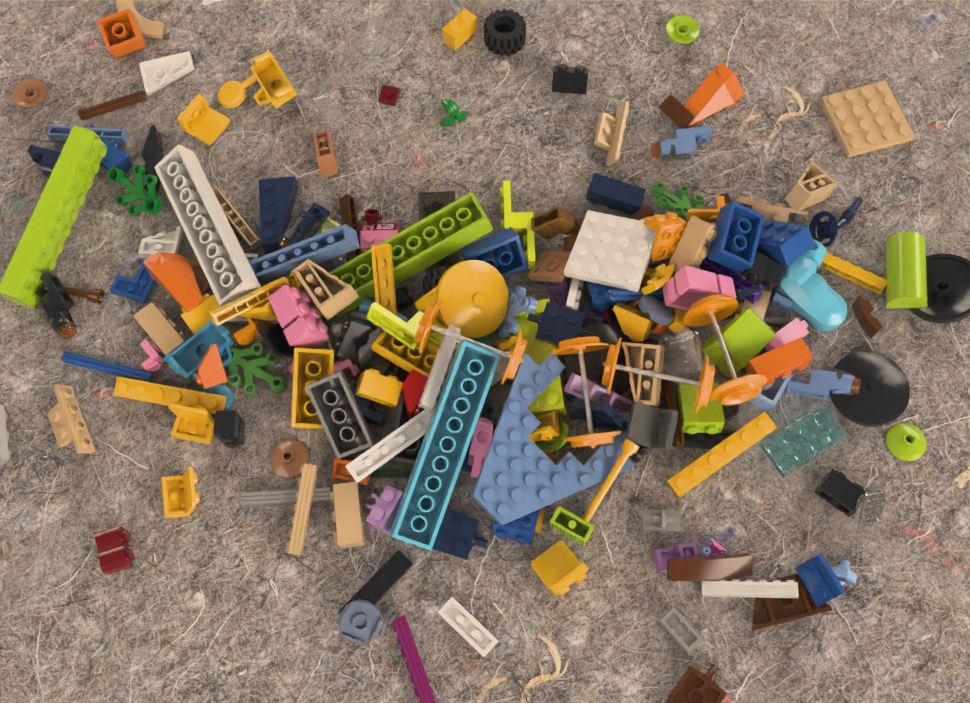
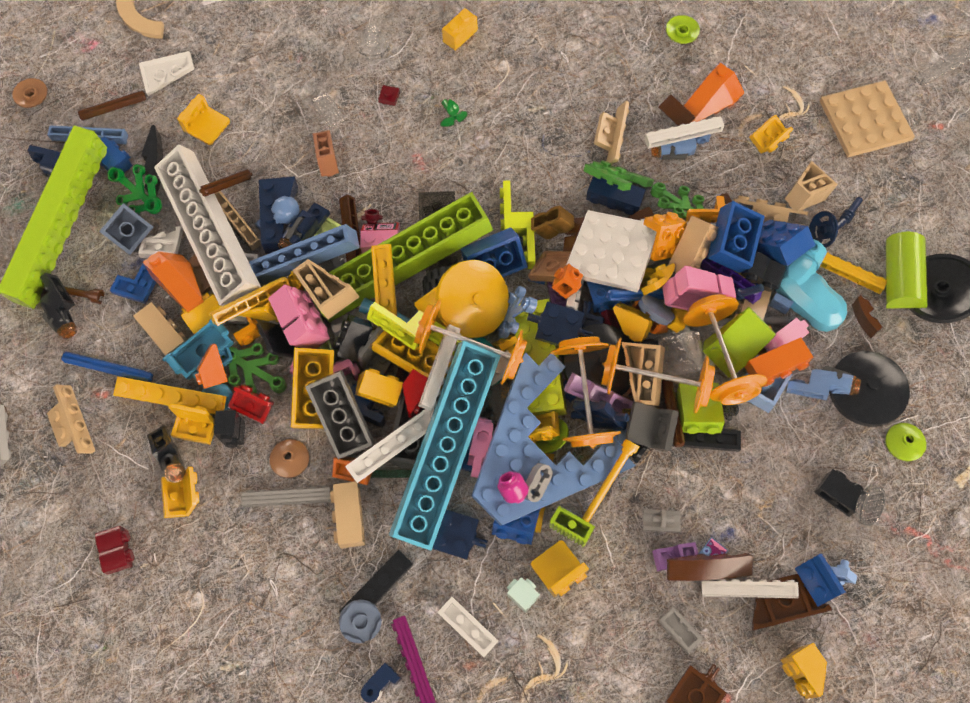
(122, 33): orange brick -> none
(126, 229): none -> sand blue slope
(155, 360): bright pink bracket -> none
(166, 454): none -> black plate
(225, 182): none -> reddish brown axle
(251, 404): none -> red bracket
(273, 81): yellow piece -> none
(285, 210): none -> medium blue hair
(302, 509): tan piece -> none
(372, 690): none -> dark blue leg
(385, 509): lavender brick -> none
(403, 300): black wheel -> none
(504, 21): black tyre -> none
(513, 487): none -> dark pink head
(523, 593): none -> light aqua brick
(538, 482): none -> light grey beam
(567, 281): none -> orange brick
(570, 79): black brick -> none
(616, 175): none -> bright green wing
(684, 132): none -> white piece
(721, 454): yellow plate -> none
(770, 134): none -> yellow bracket
(804, 440): clear light blue plate -> none
(807, 669): none -> yellow slope

